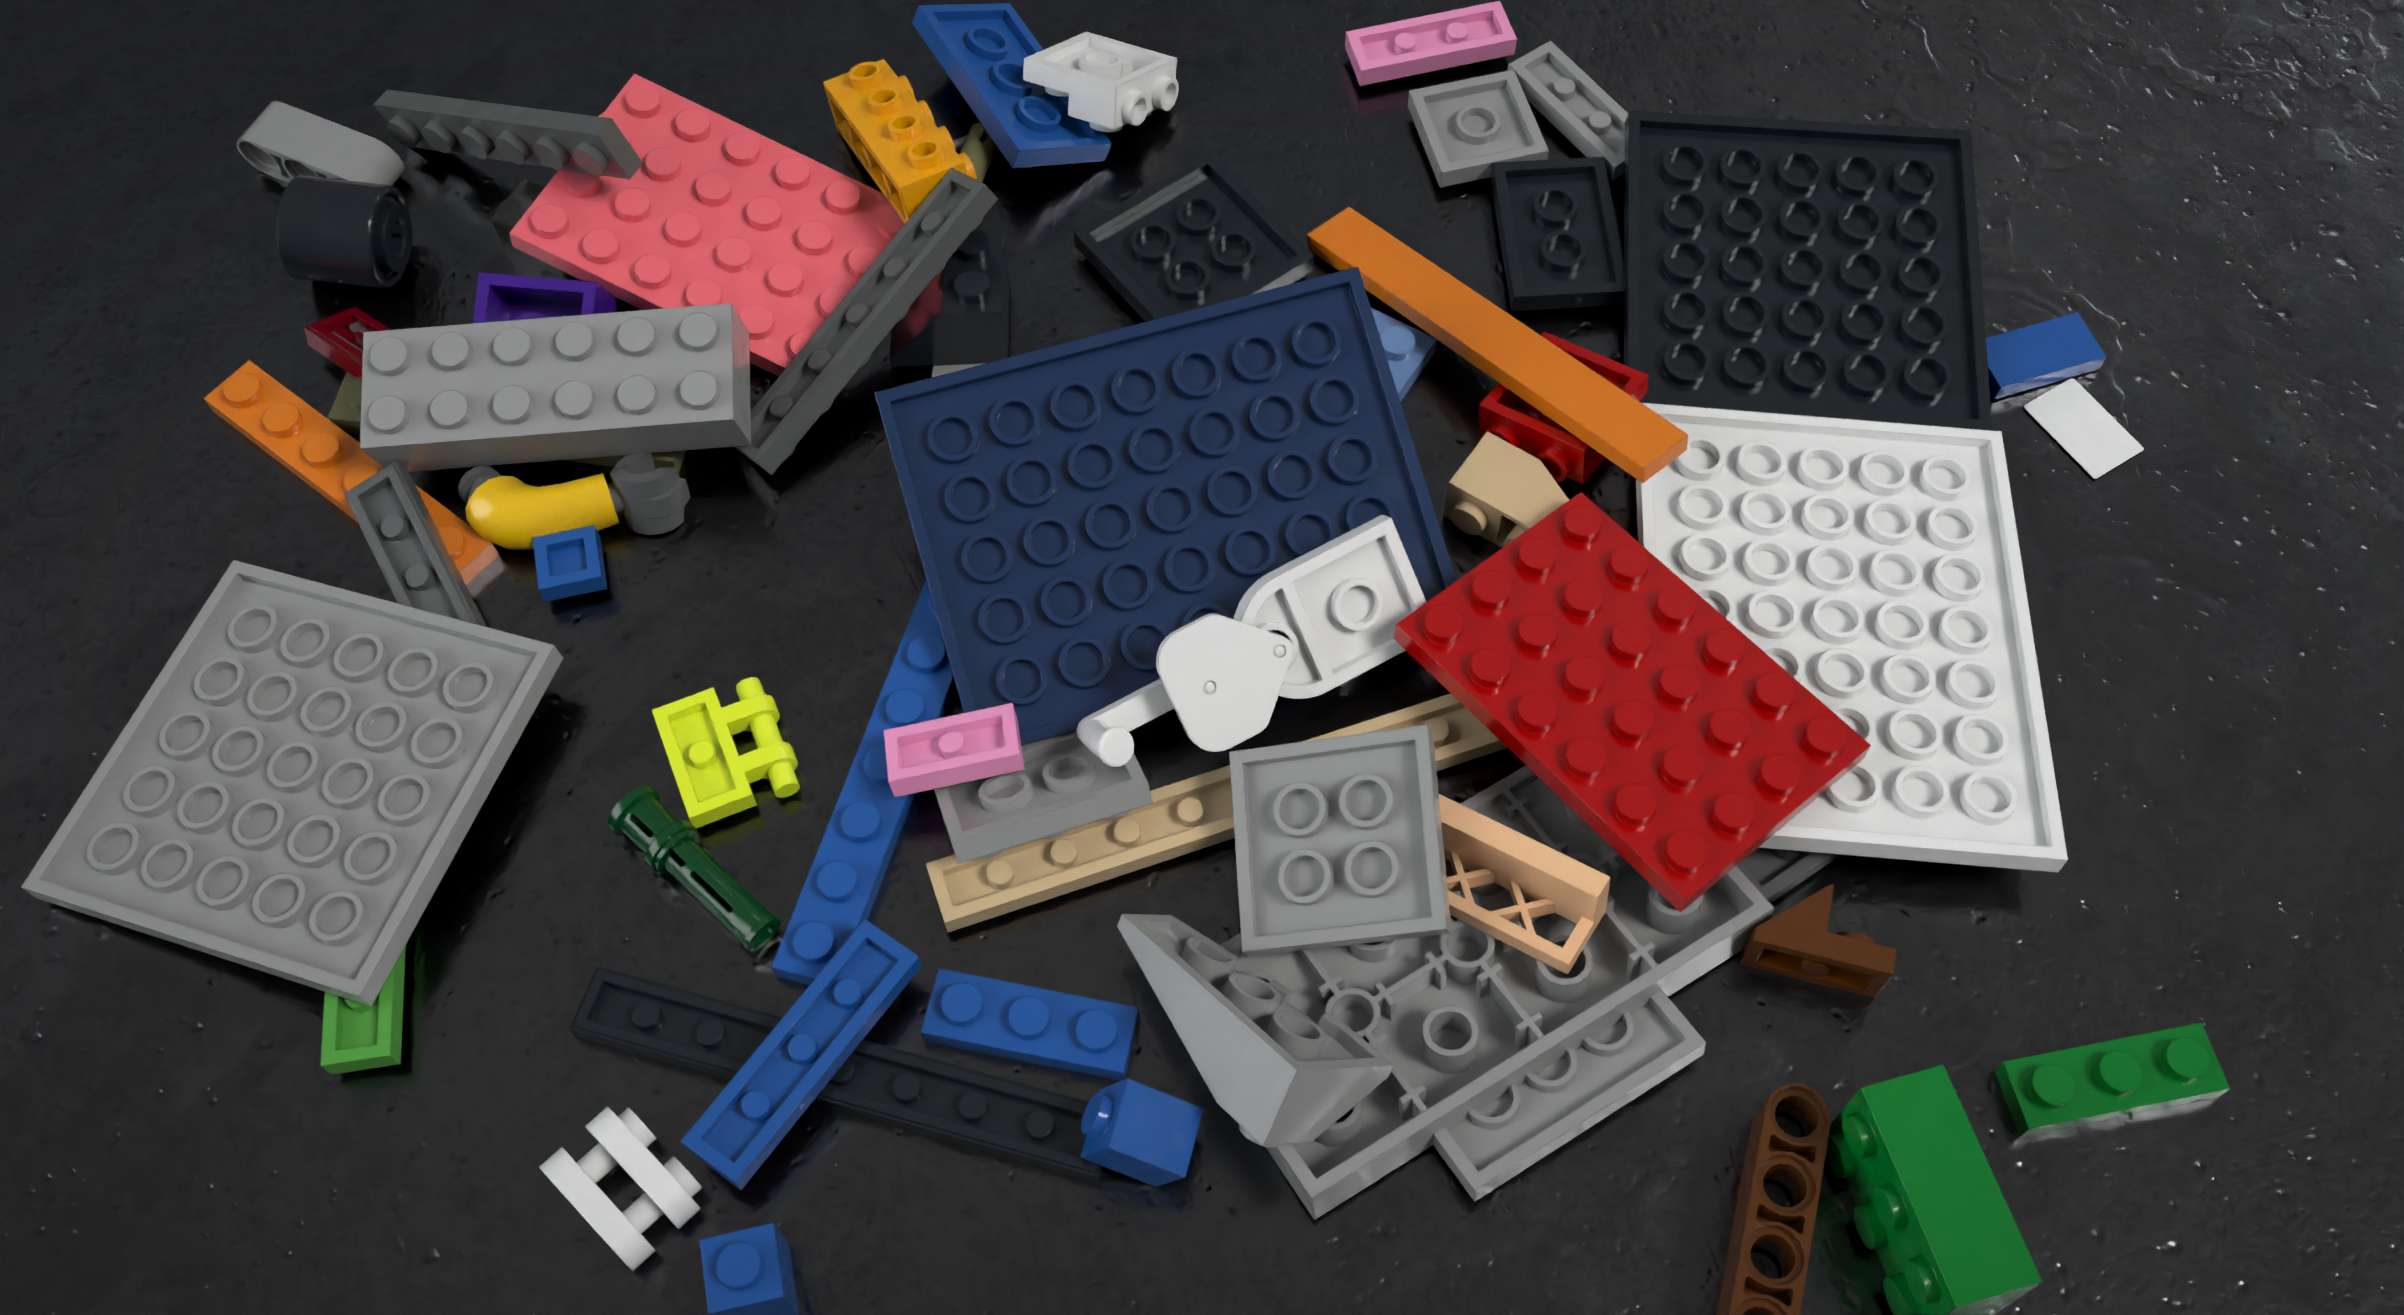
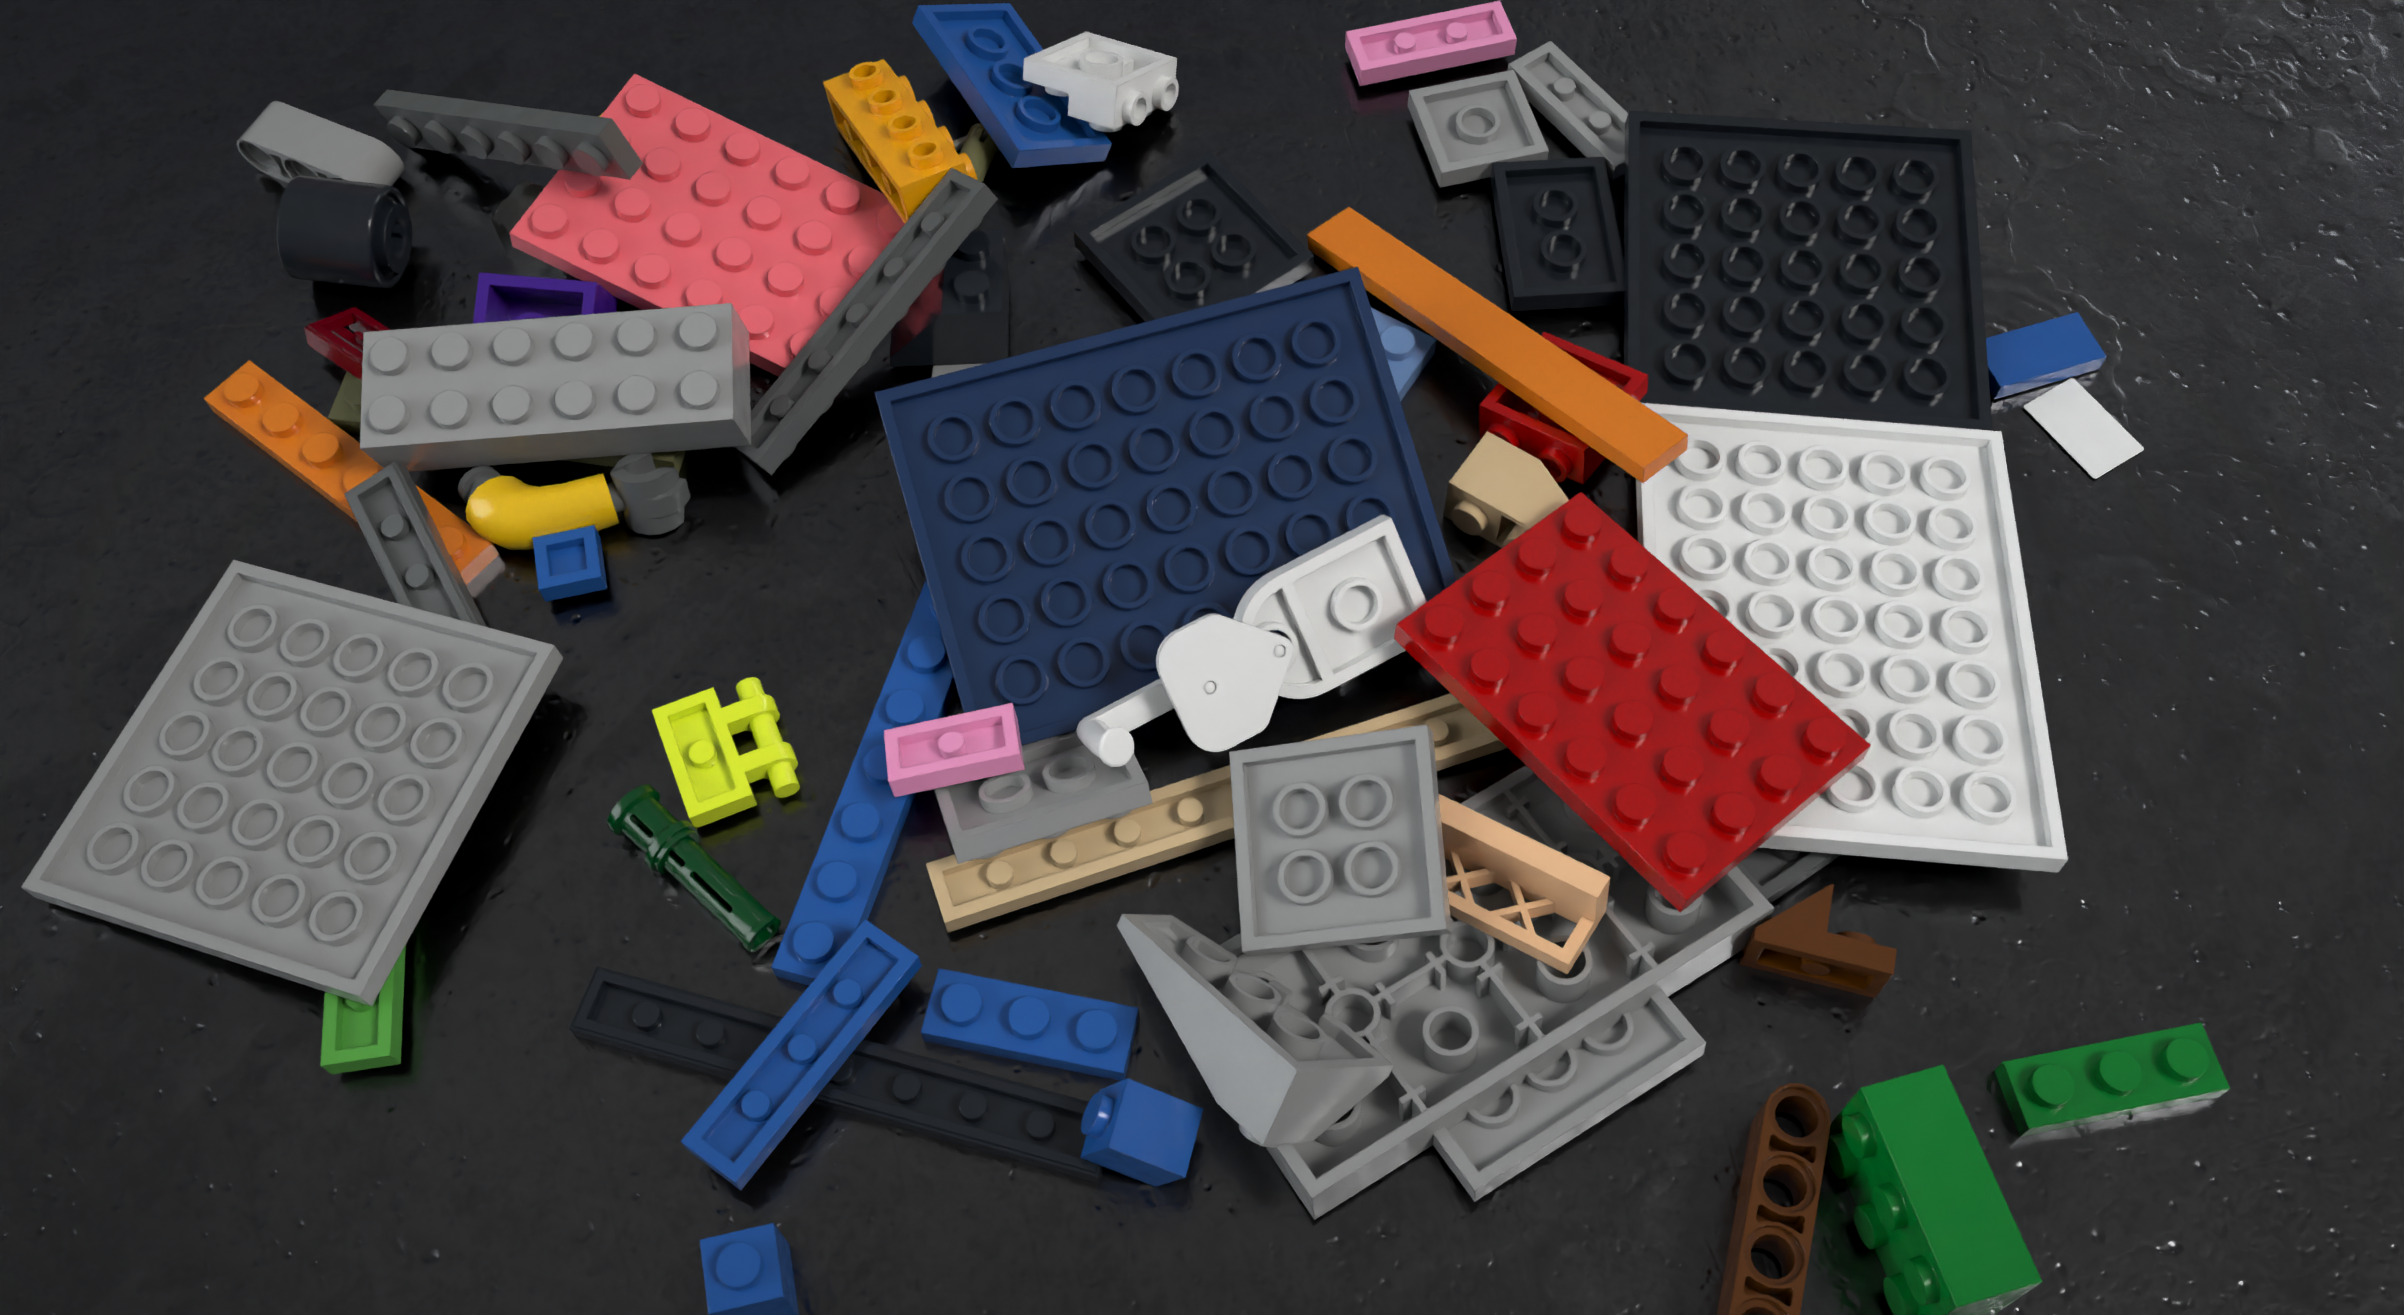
(624, 1142): white brick -> none

